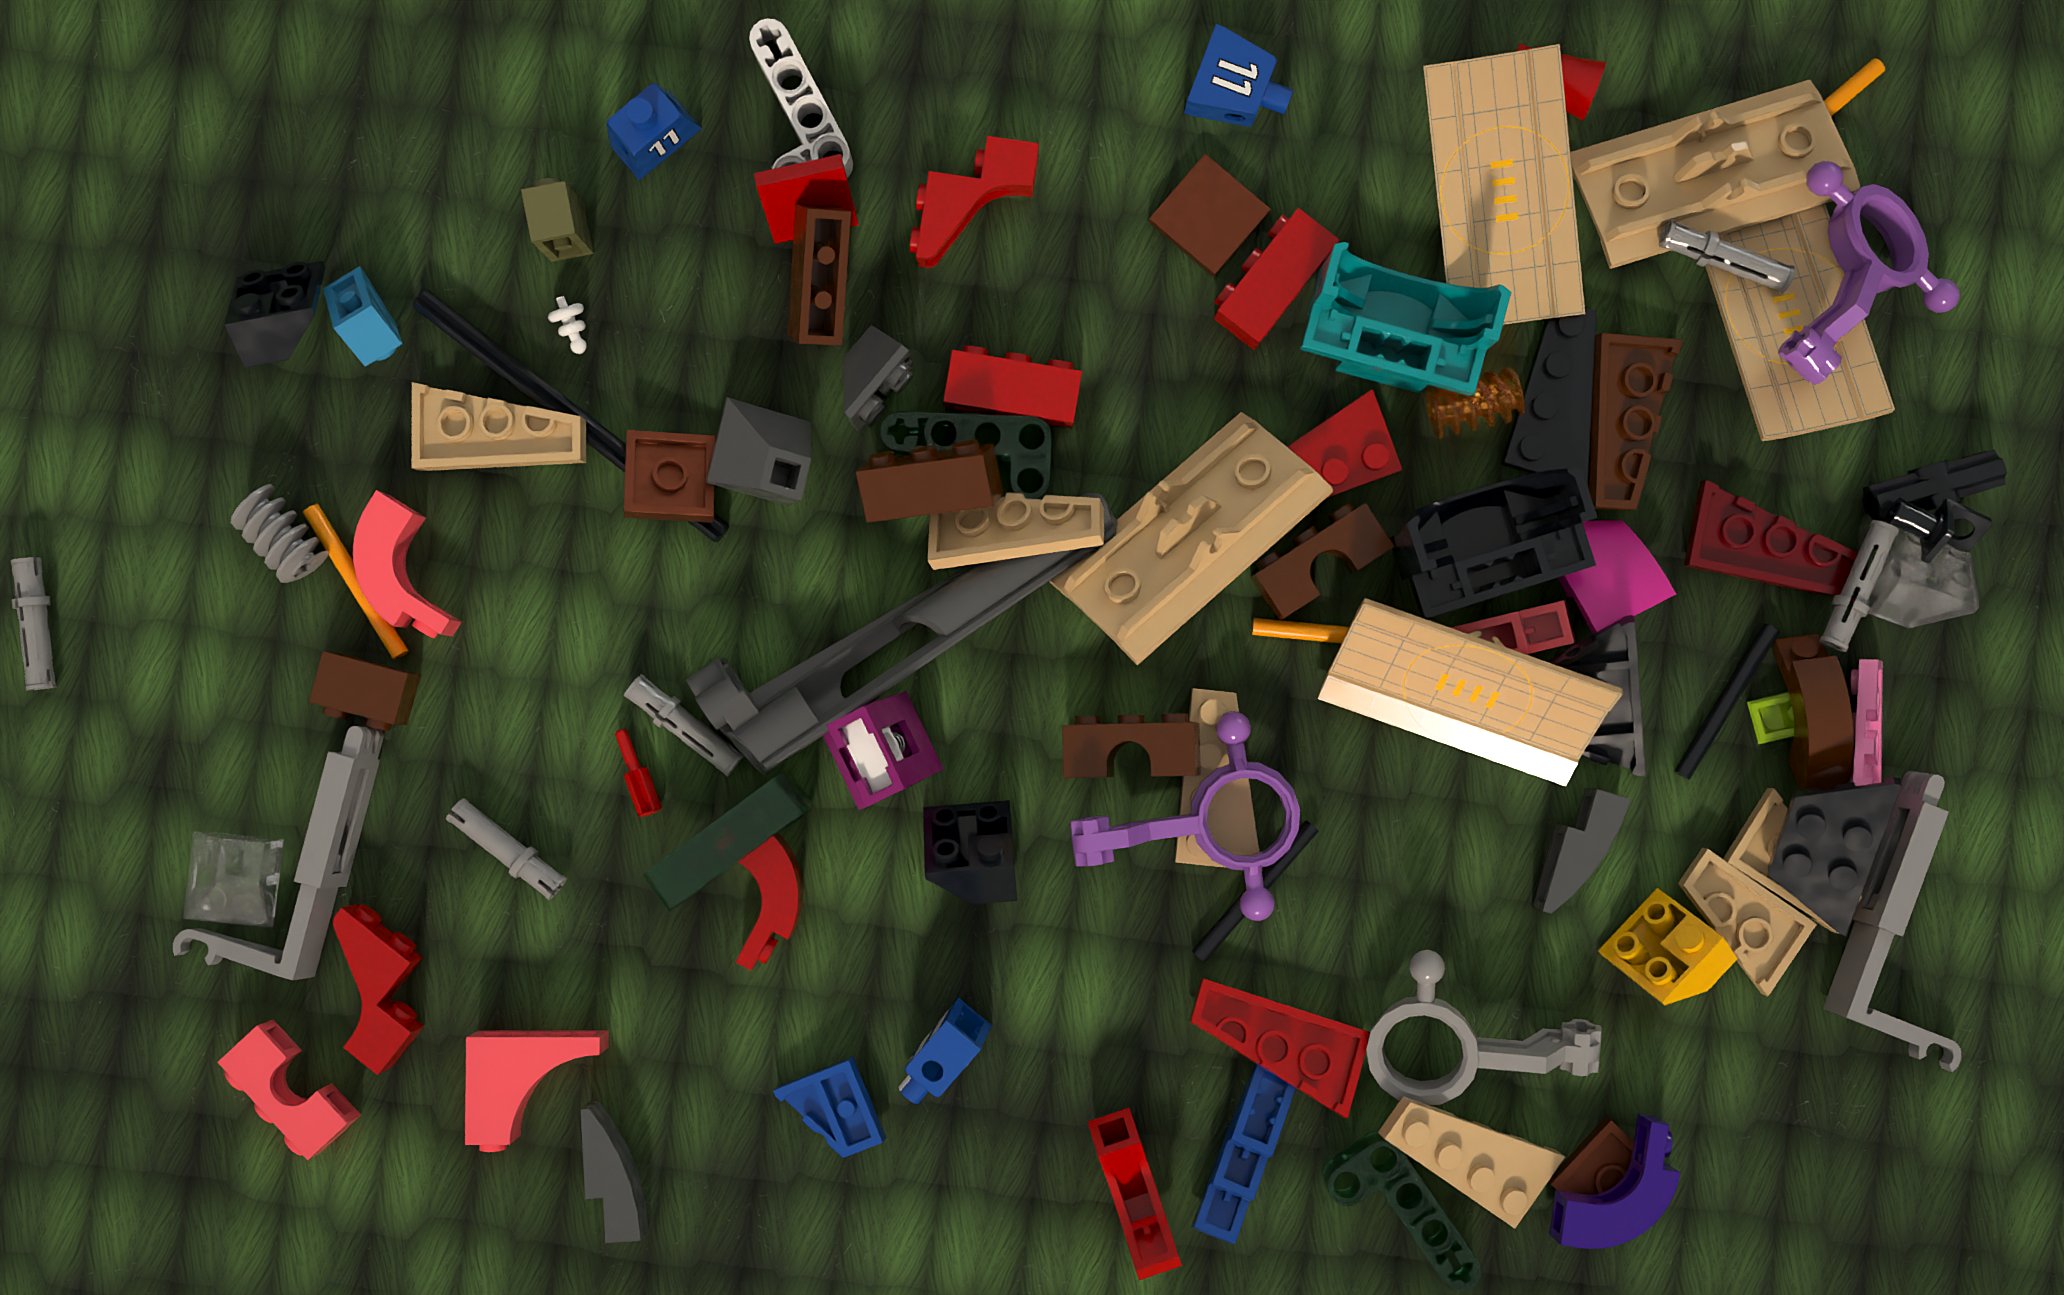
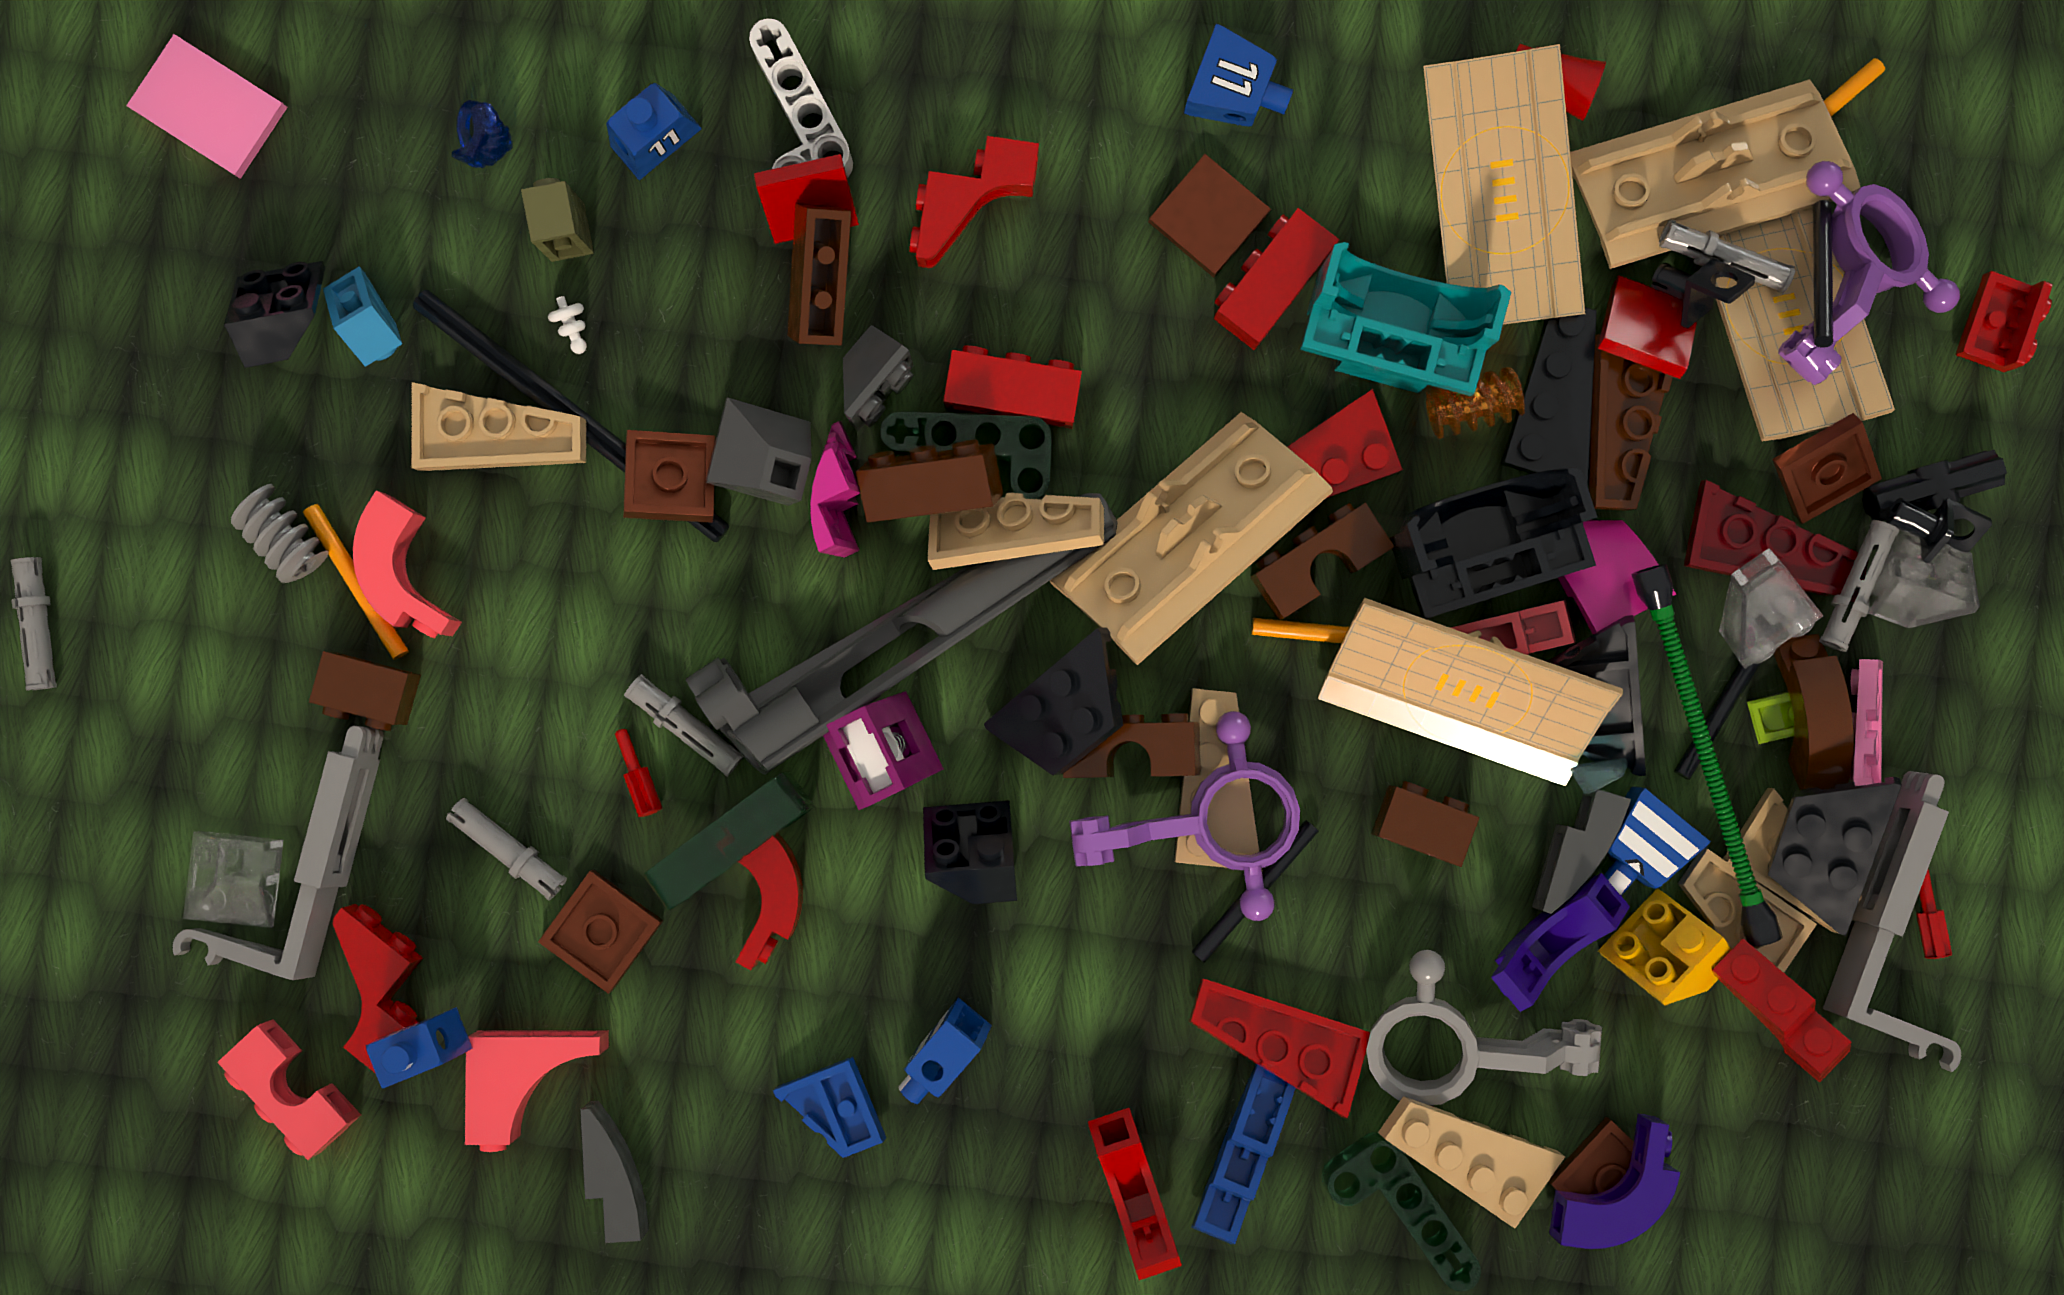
(207, 106): none -> bright pink tile
(417, 1048): none -> blue torso
(490, 136): none -> clear blue piece
(600, 931): none -> copper tile
(832, 494): none -> dark pink slope
(1064, 709): none -> black wing
(1424, 824): none -> reddish brown brick
(1554, 938): none -> dark purple arch
(1598, 774): none -> clear light blue slope
(1646, 328): none -> red tile
(1651, 843): none -> torso
(1700, 289): none -> black bracket
(1757, 918): none -> green hose
(1764, 609): none -> clear slope
(1783, 1009): none -> red arch
(1822, 274): none -> black bar
(1827, 468): none -> copper tile
(1932, 924): none -> red axle
(2004, 322): none -> red bracket

